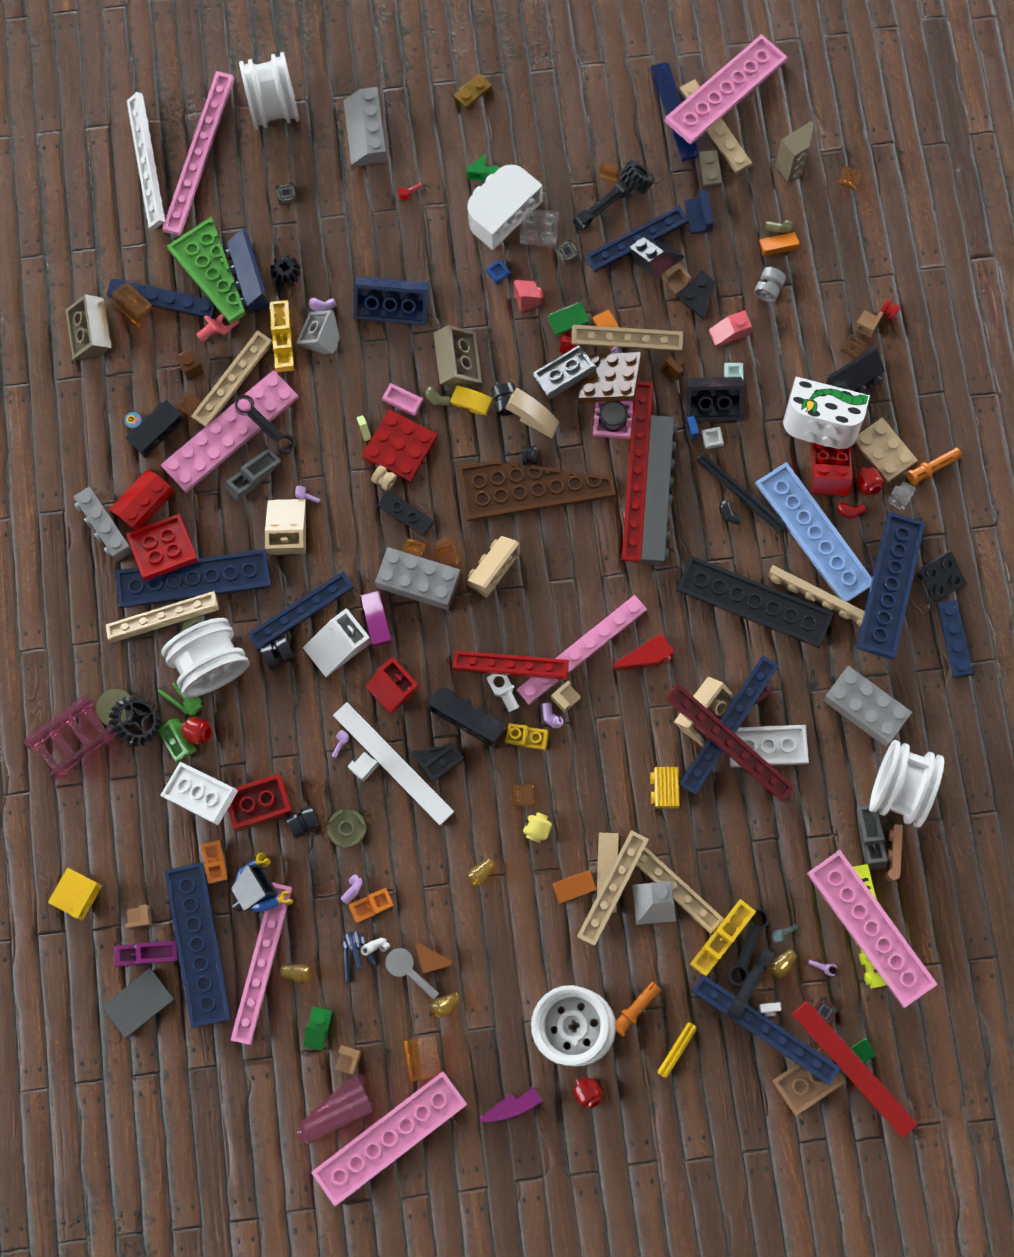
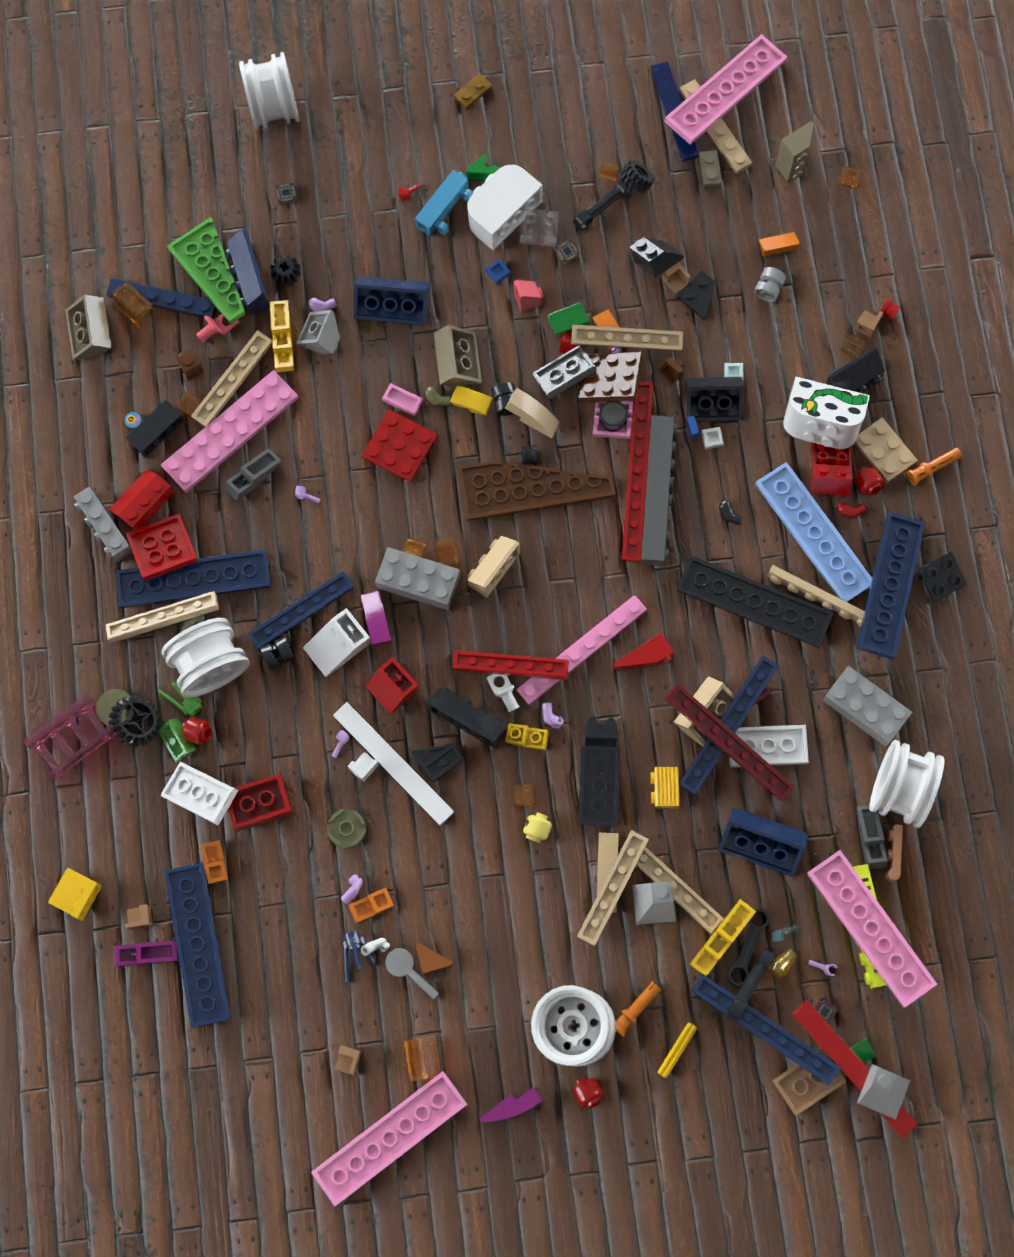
(138, 1003): dark grey tile -> none
(145, 161): white plate -> none
(198, 153): bright pink plate -> none
(255, 889): torso -> none
(260, 970): bright pink plate -> none
(264, 424): black piece -> none
(285, 527): tan slope -> none
(299, 972): clear yellow cone -> none
(303, 821): black wheel -> none
(317, 1028): green slope -> none
(338, 1110): clear pink slope -> none
(364, 428): yellowish green tile -> none
(365, 127): light grey slope -> none
(384, 478): tan wheel -> none
(405, 513): black plate -> none
(442, 202): none -> dark azure brick
(445, 1004): clear yellow cone -> none
(480, 872): clear yellow cone -> none
(565, 697): tan panel -> none
(574, 886): orange slope -> none
(599, 774): none -> black hinge
(620, 248): dark blue plate -> none
(699, 213): dark blue panel -> none
(731, 329): coral slope -> none
(741, 492): black axle -> none
(763, 842): none -> dark blue slope
(769, 1009): white plate -> none
(786, 227): olive arm -> none
(883, 1091): none -> light grey slope
(901, 495): clear brick -> none
(954, 639): dark blue plate -> none

